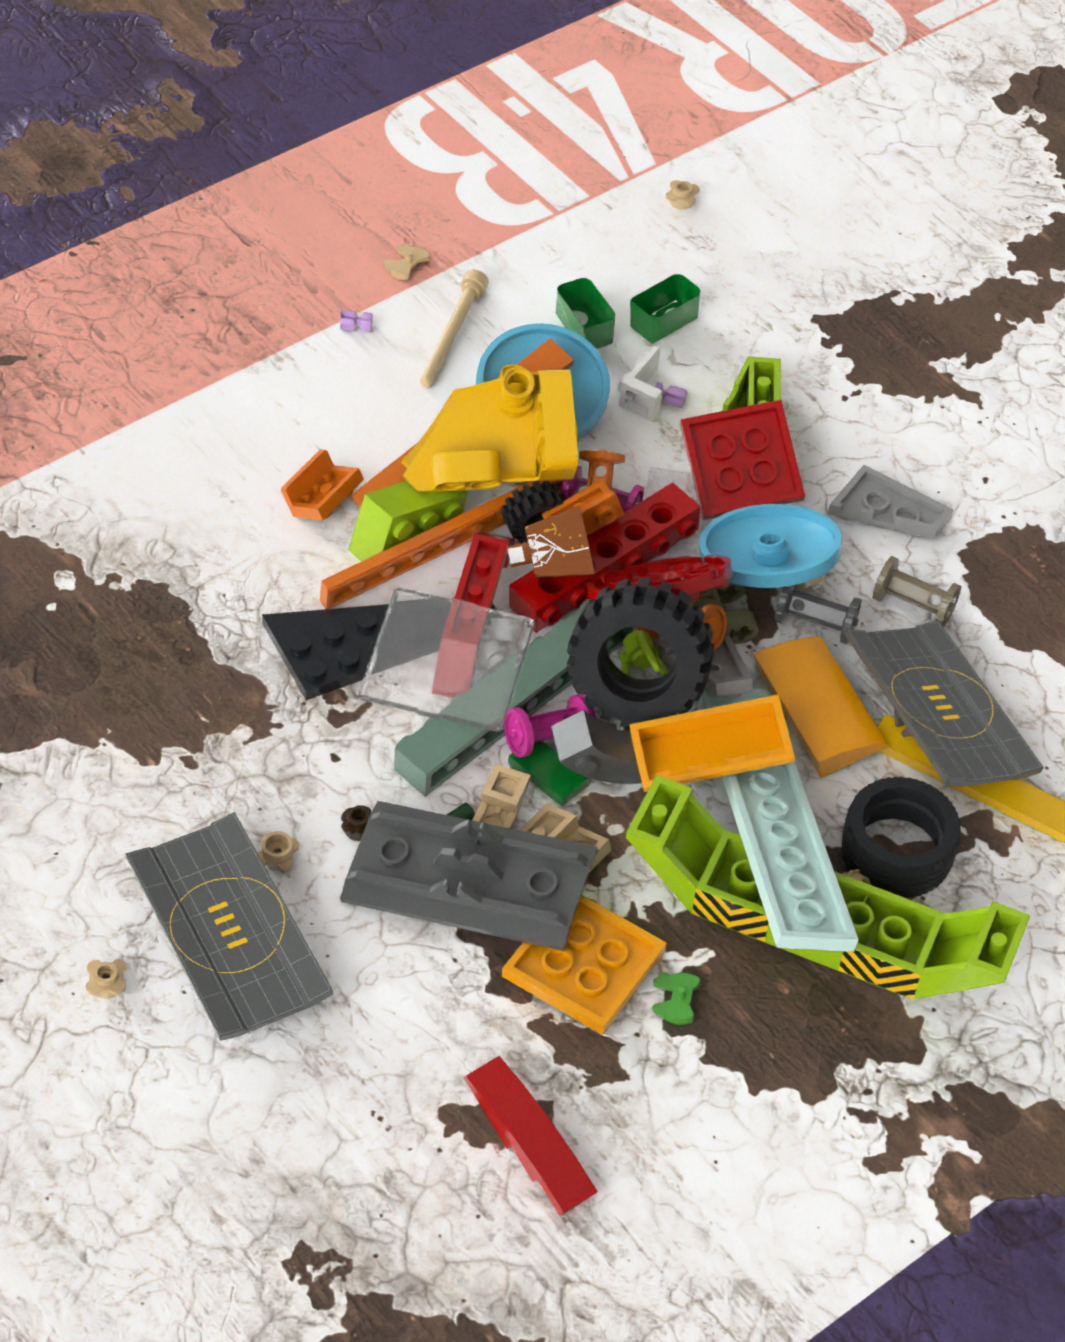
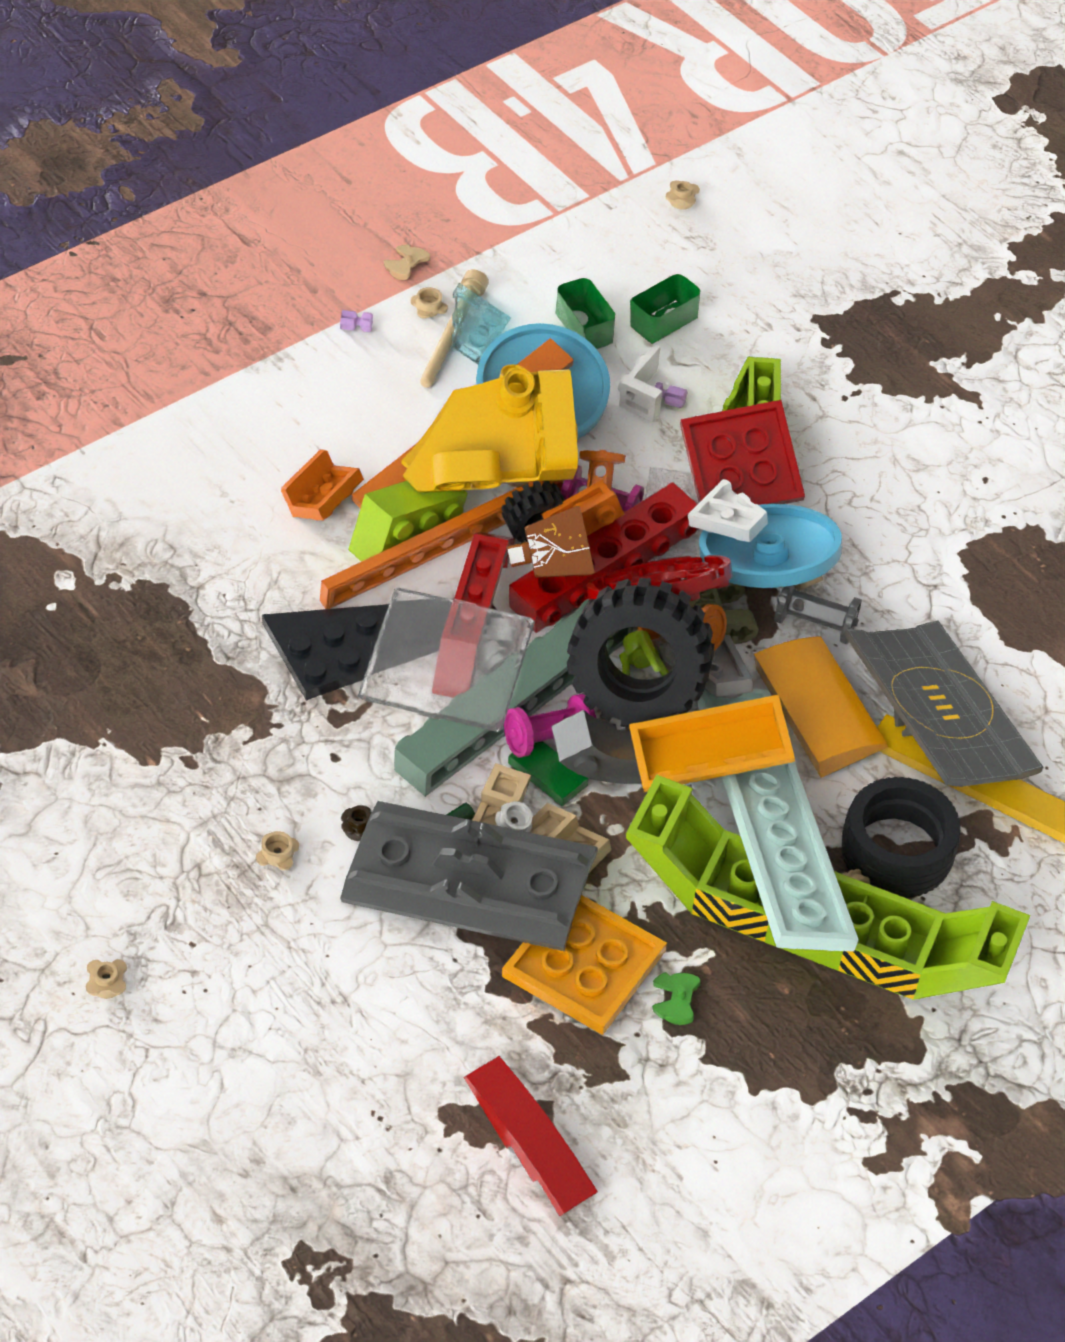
(229, 928): dark grey hinge -> none
(428, 302): none -> tan plate
(475, 323): none -> clear light blue wing
(519, 812): none -> white plate
(728, 514): none -> white wing
(890, 504): light grey wing -> none
(915, 591): dark tan hose -> none

